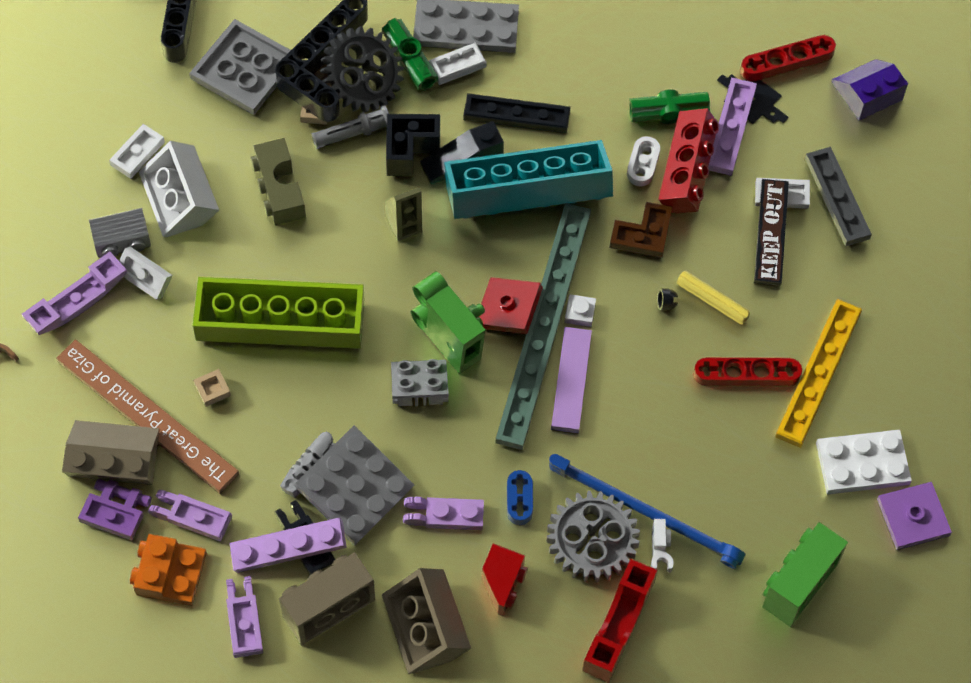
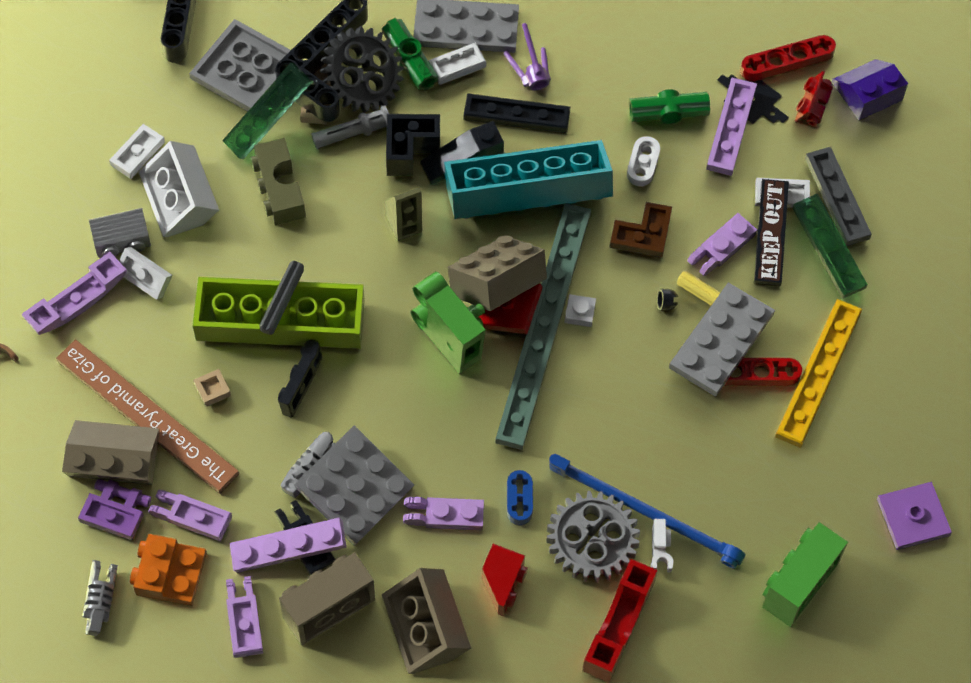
(98, 598): none -> light grey hinge
(267, 111): none -> clear green plate
(281, 297): none -> dark grey axle
(300, 378): none -> black hinge
(418, 380): light grey hinge -> none
(497, 272): none -> dark tan brick
(537, 76): none -> medium lavender plant
(571, 380): lavender tile -> none
(689, 161): red brick -> none
(721, 339): none -> light grey plate
(723, 243): none -> lavender hinge
(816, 90): none -> red hinge
(829, 246): none -> clear green plate
(863, 462): white plate -> none

